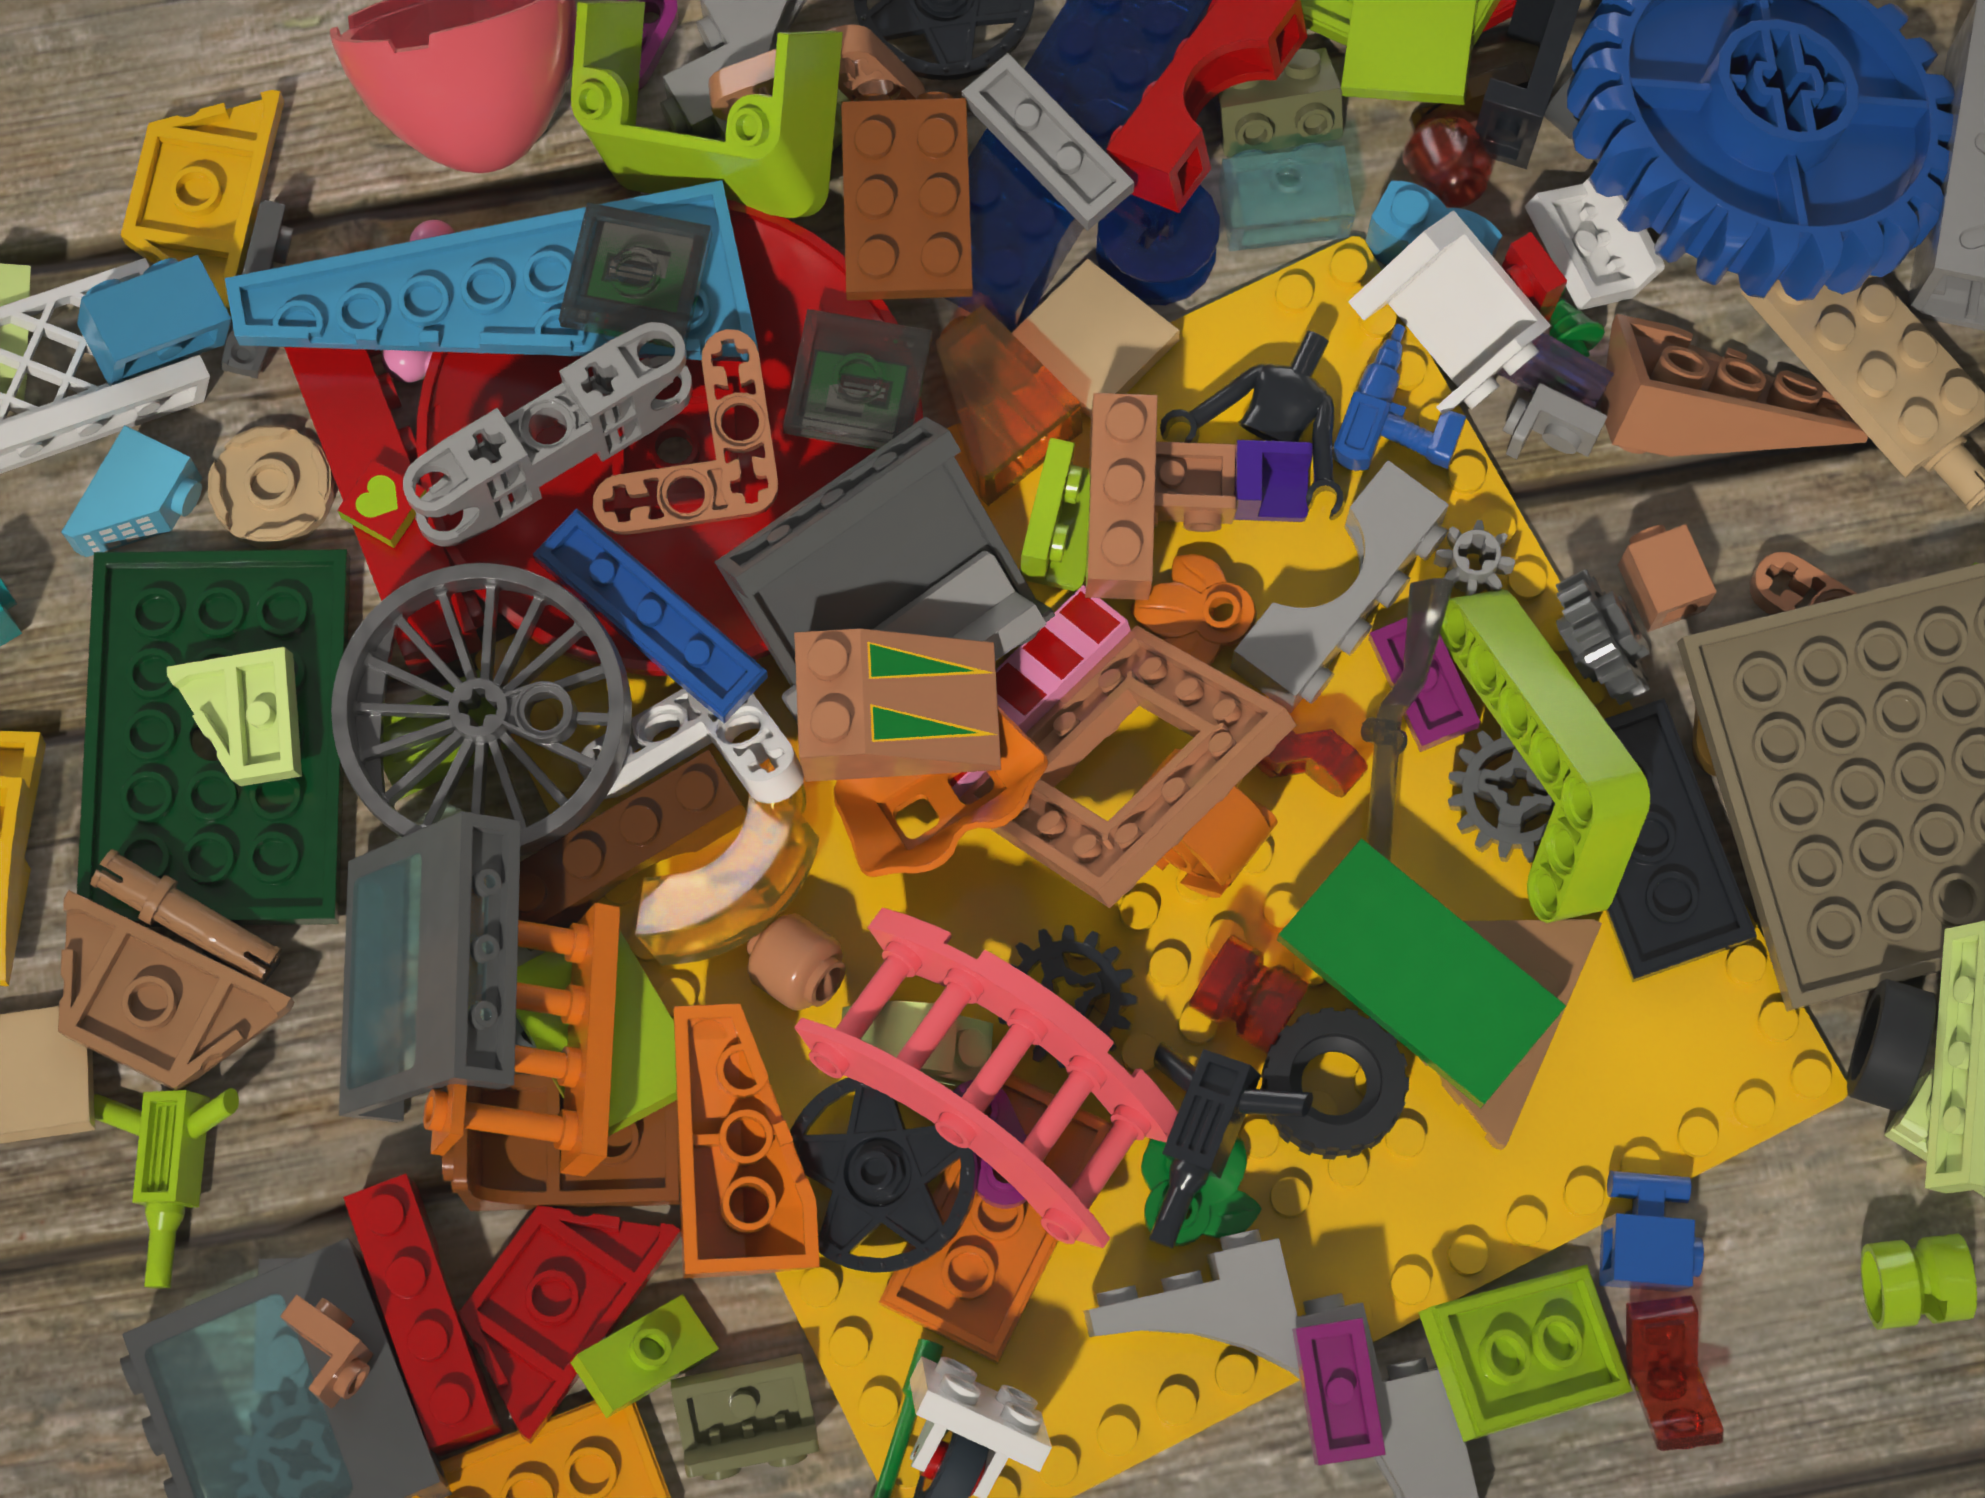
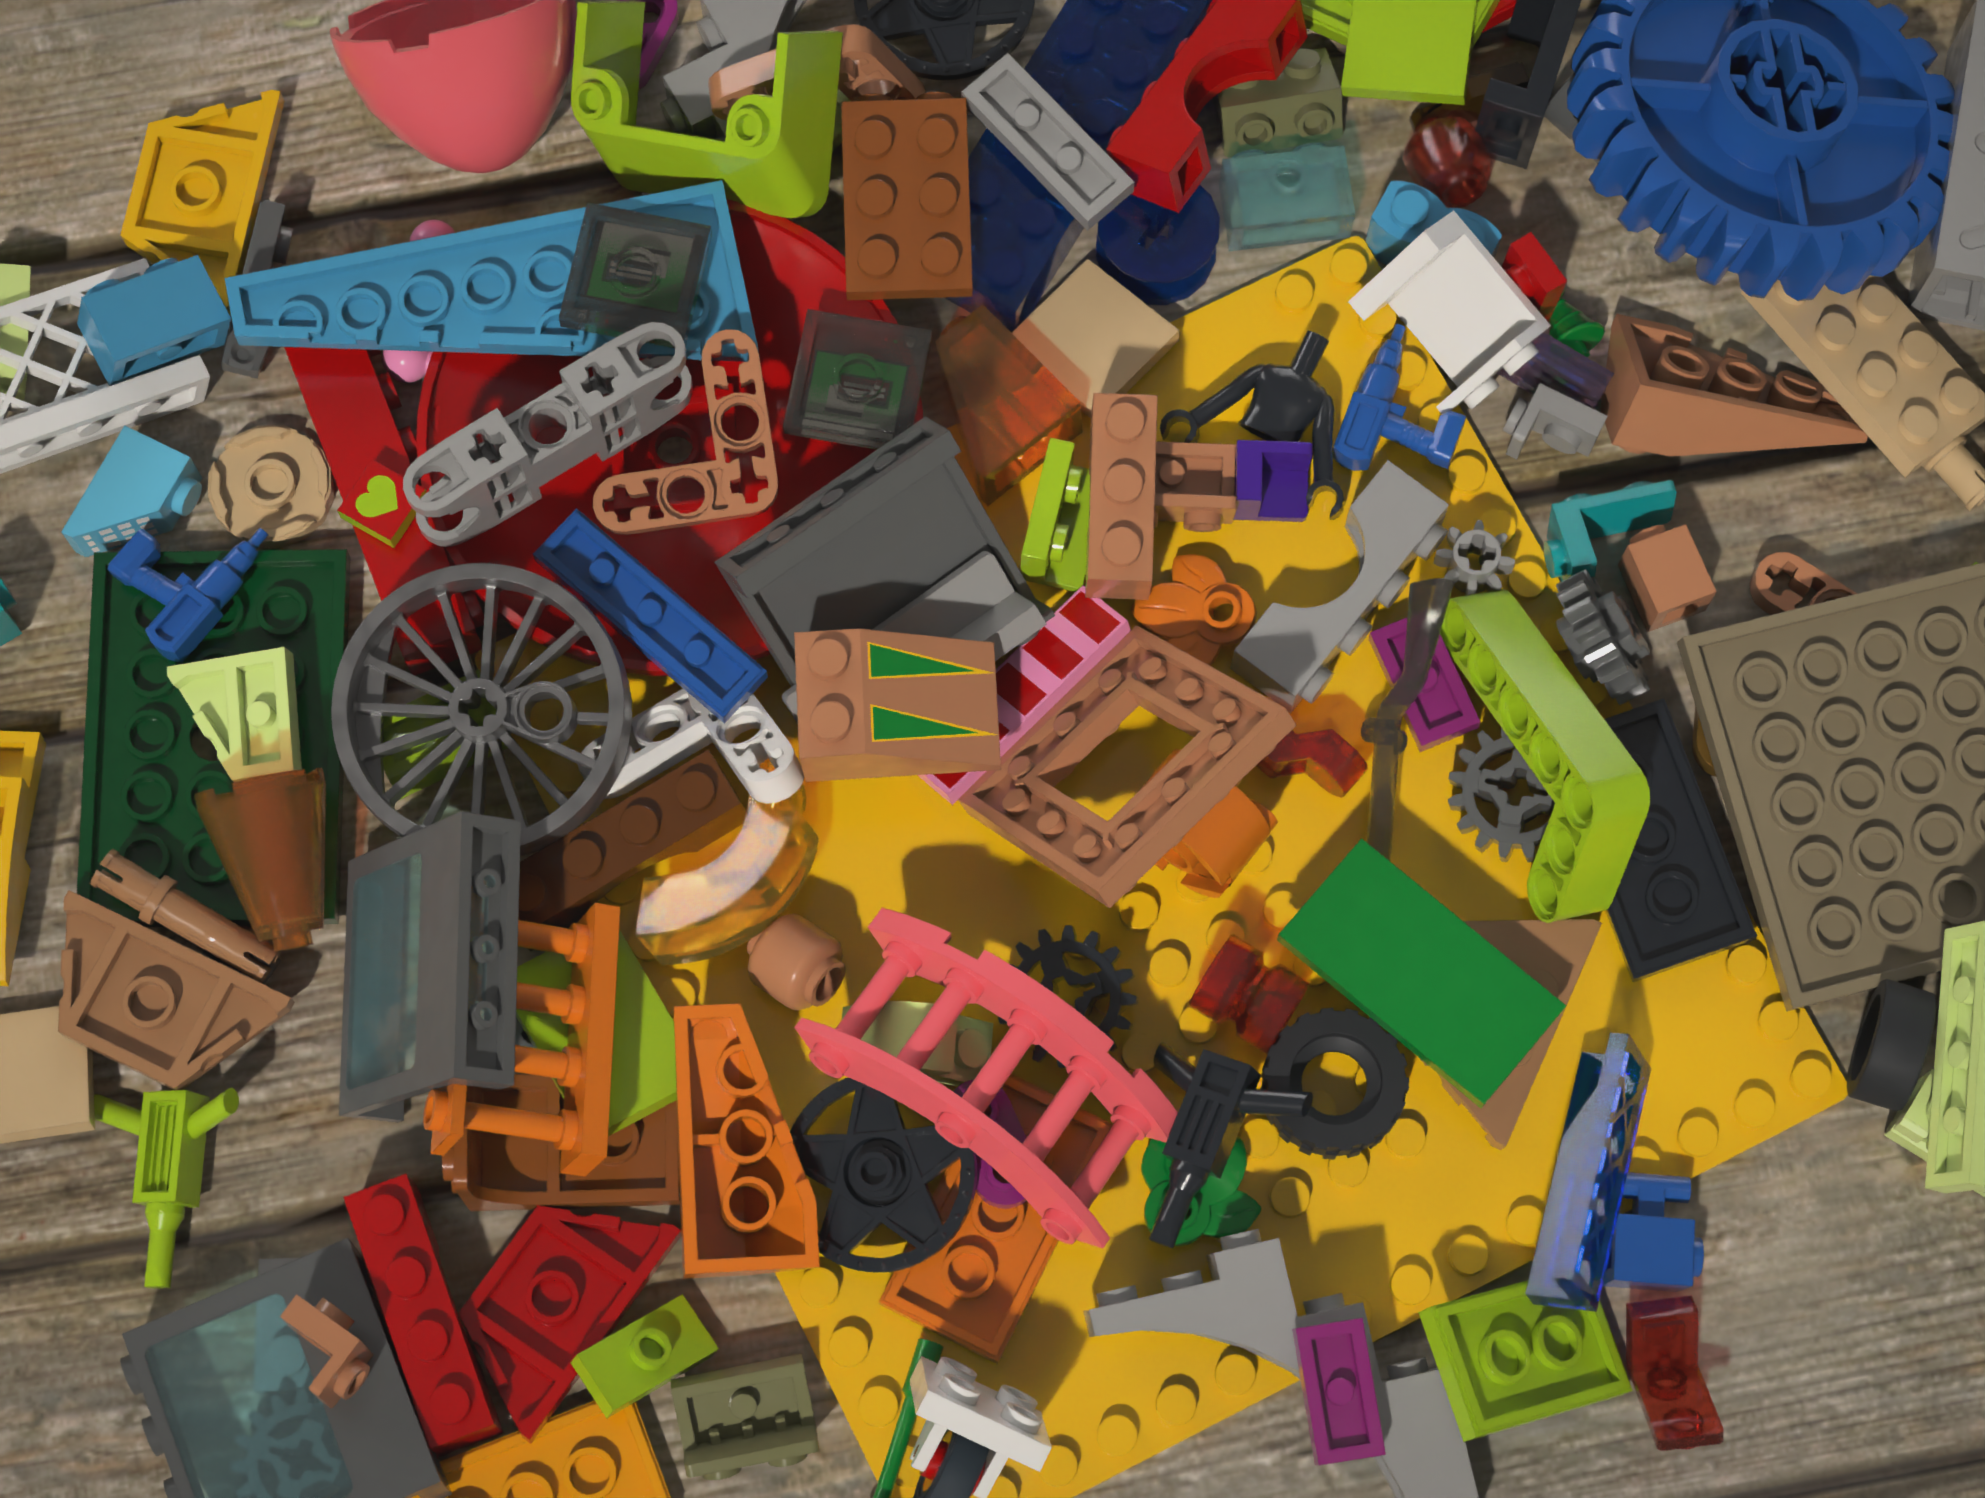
(190, 605): none -> blue piece
(273, 851): none -> clear orange cone
(871, 806): orange piece -> none
(1589, 517): none -> teal bracket
(1589, 1177): none -> clear blue fence
(1591, 246): white bracket -> none
(1926, 1280): lime wheel -> none

